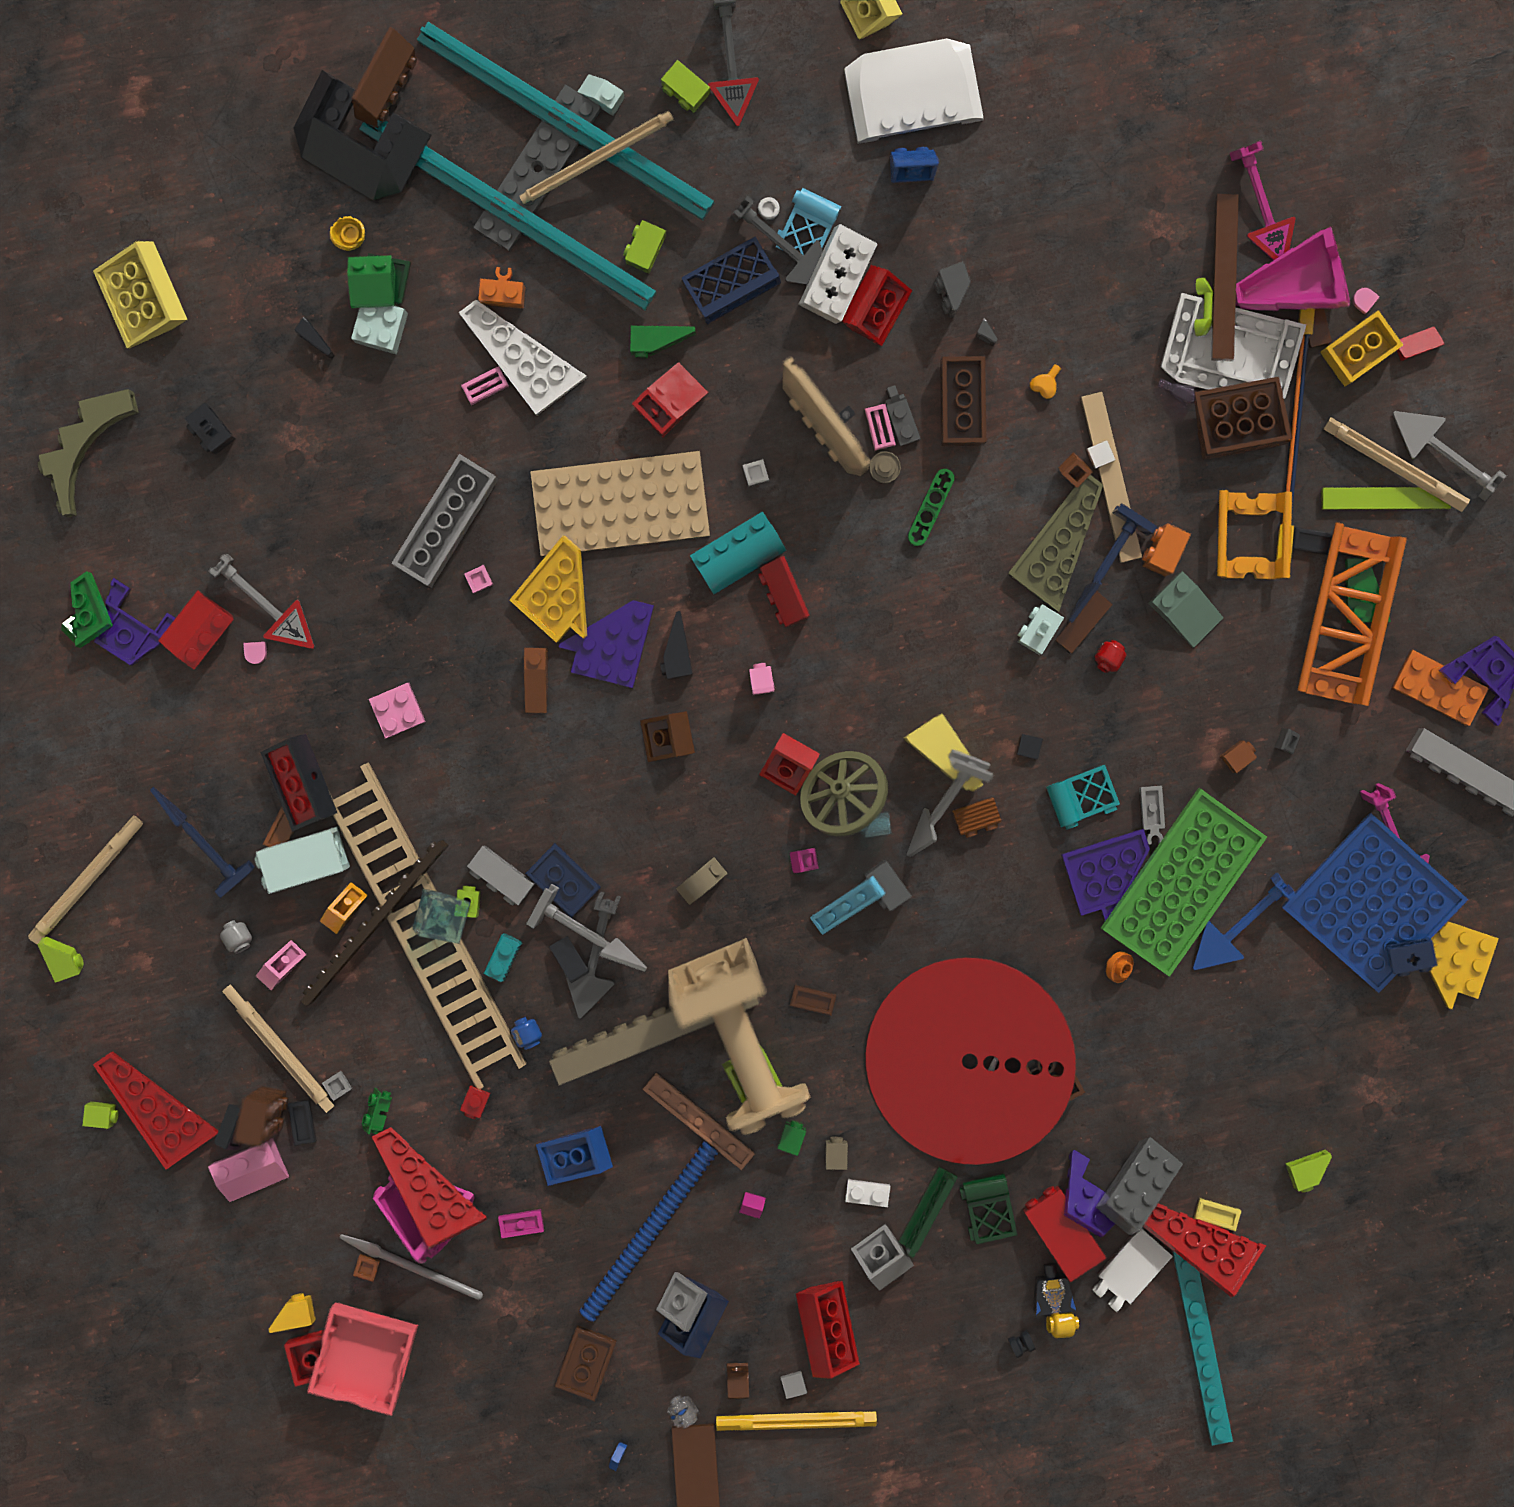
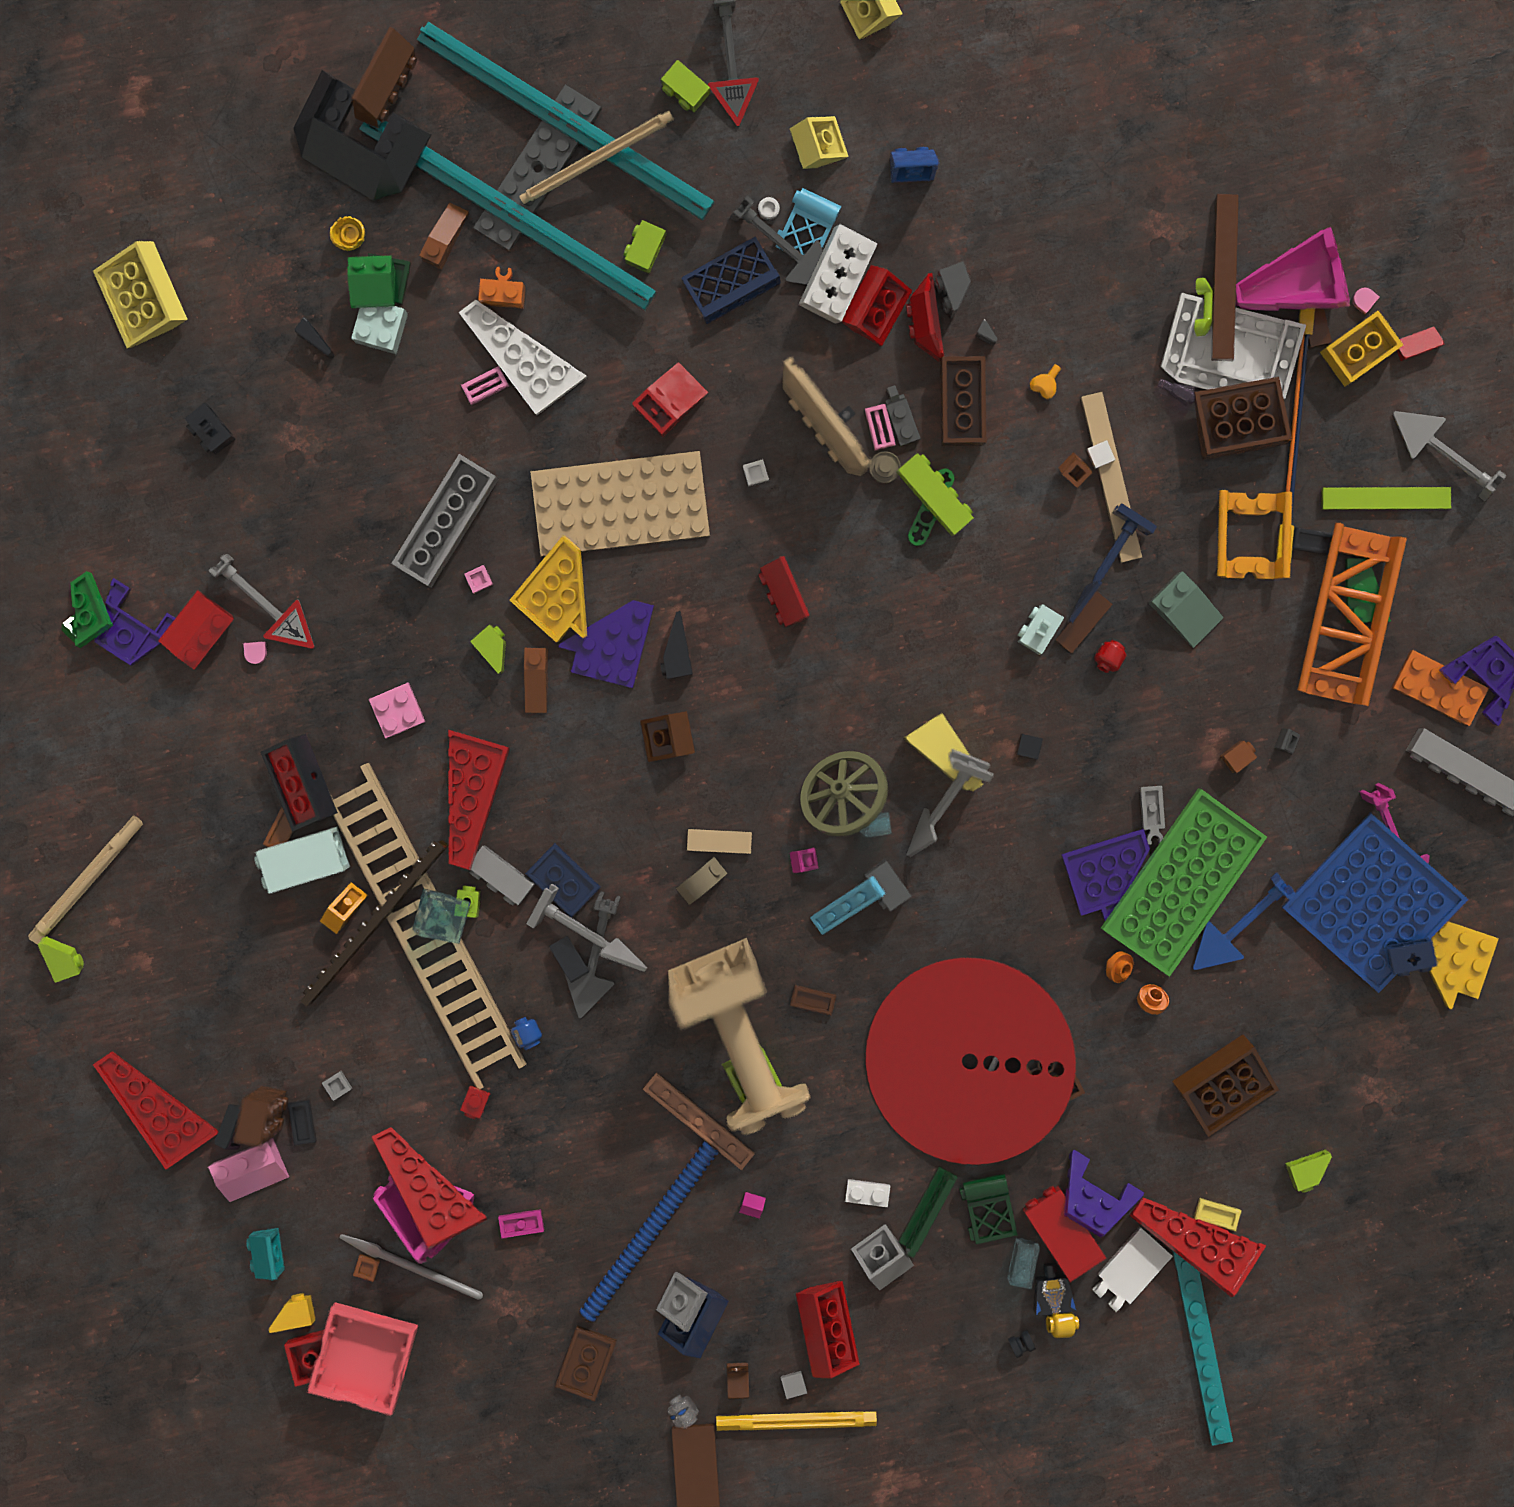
(76, 439): olive arch -> none
(100, 1115): lime brick -> none
(232, 876): dark blue piece -> none
(235, 937): light grey head -> none
(266, 1254): none -> teal slope
(279, 1049): tan piece -> none
(280, 965): bright pink slope -> none
(376, 1102): green hinge -> none
(443, 236): none -> dark orange slope
(472, 784): none -> red wing
(491, 646): none -> lime slope
(503, 957): teal brick -> none
(574, 1156): blue slope -> none
(602, 93): light aqua slope -> none
(617, 1456): blue tile -> none
(624, 1042): dark tan brick -> none
(654, 339): green slope -> none
(719, 841): none -> tan tile
(738, 552): teal brick -> none
(761, 679): bright pink slope -> none
(789, 764): red slope -> none
(792, 1137): green brick -> none
(818, 141): none -> light yellow slope
(836, 1153): dark tan brick -> none
(912, 89): white slope -> none
(925, 319): none -> red wedge
(935, 494): none -> lime brick
(977, 816): dark orange brick -> none
(1023, 1263): none -> clear light blue brick
(1052, 555): olive wing -> none
(1066, 802): teal piece -> none
(1139, 1185): dark grey brick -> none
(1153, 999): none -> orange plate
(1165, 550): orange brick -> none
(1225, 1085): none -> reddish brown slope
(1274, 237): dark pink piece -> none
(1397, 464): tan piece -> none

